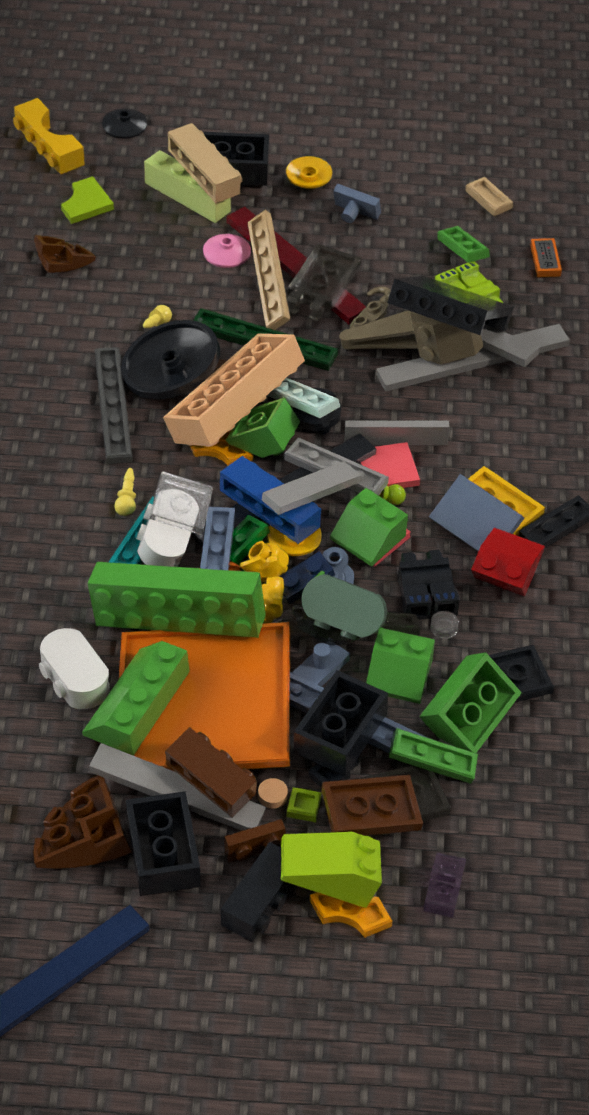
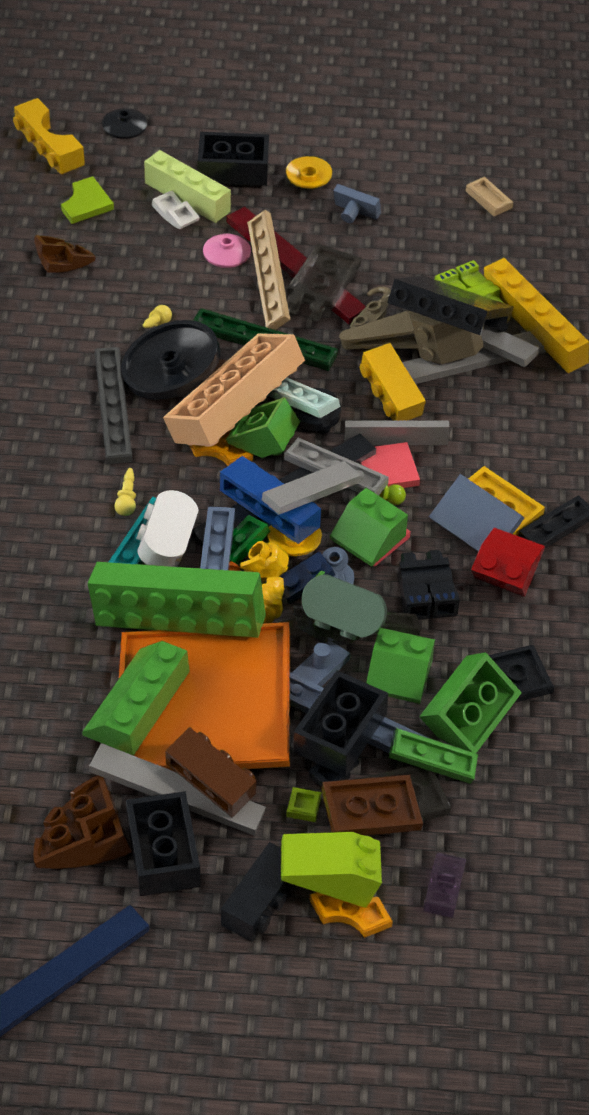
(74, 669): white brick -> none
(175, 211): none -> white slope
(181, 502): clear tile -> none
(204, 162): tan brick -> none
(253, 840): reddish brown plate -> none
(272, 793): light nougat tile -> none
(392, 383): none -> yellow brick
(444, 624): clear tile -> none
(463, 244): bright green tile -> none
(539, 316): none -> yellow brick
(545, 257): tile -> none

